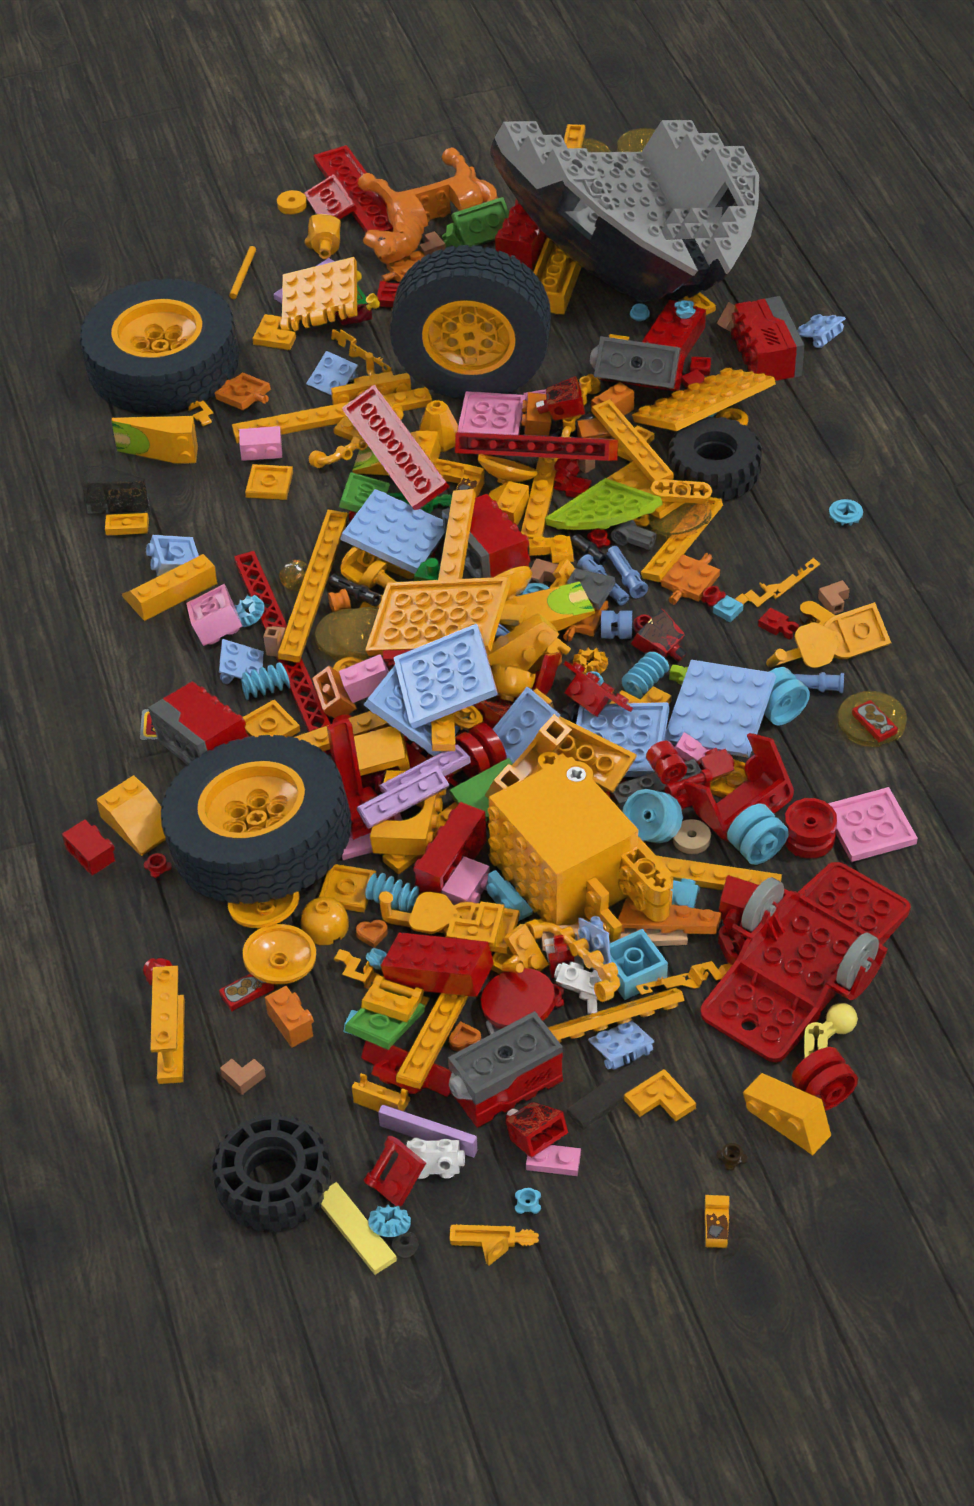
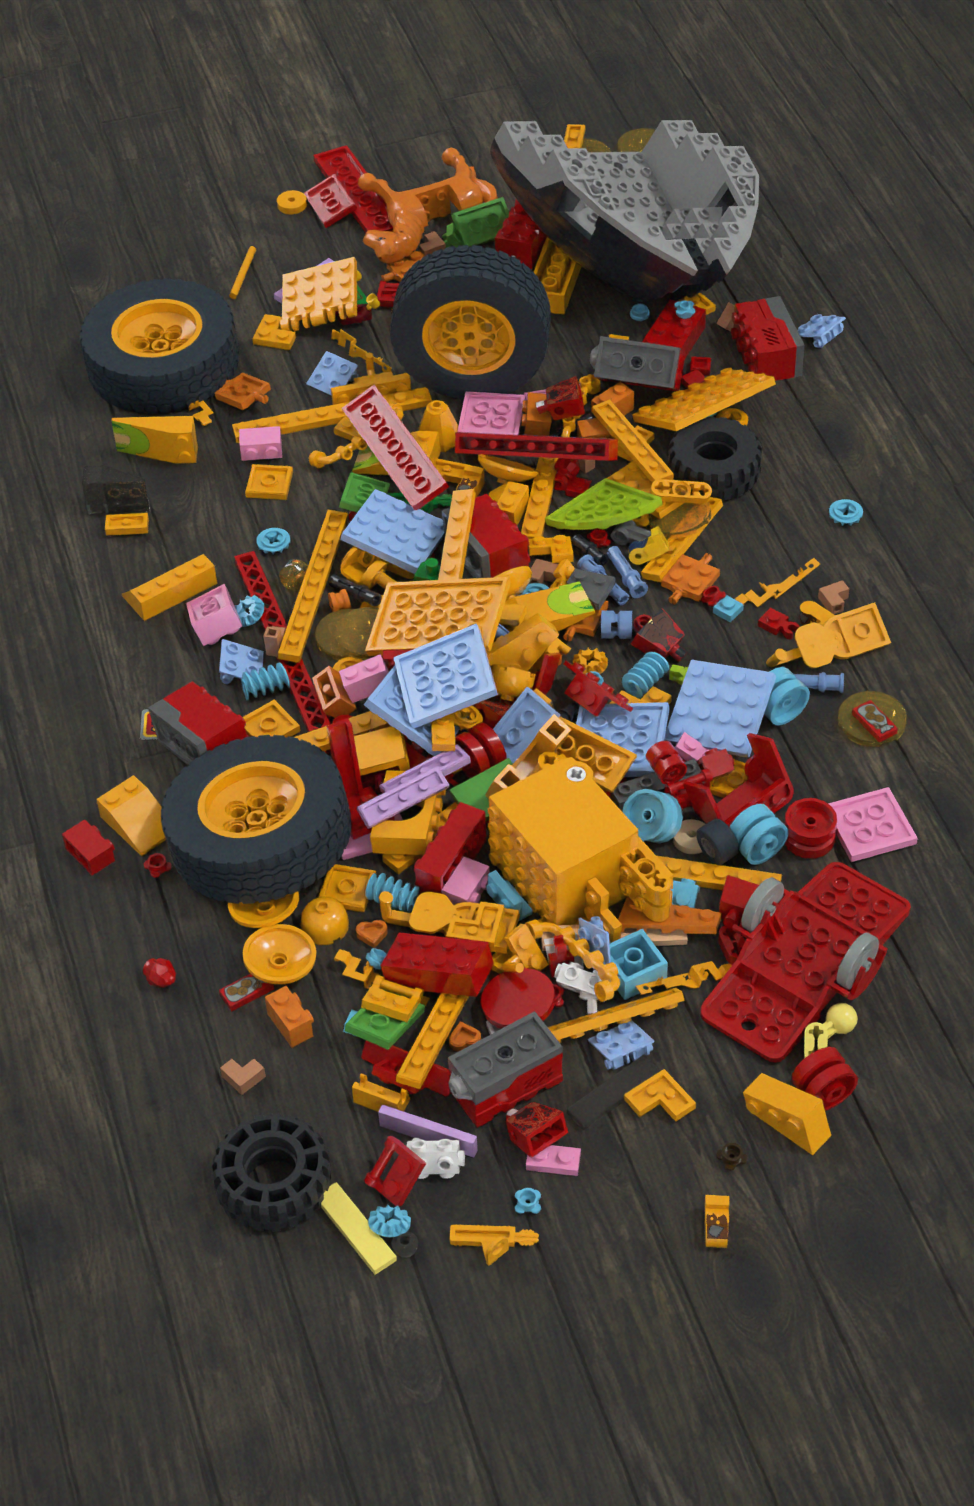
(167, 1025): light orange fence -> none
(170, 552): light blue plate -> none
(270, 535): none -> medium azure gear
(323, 235): light orange piece -> none
(648, 548): none -> yellow leg
(717, 841): none -> black wheel

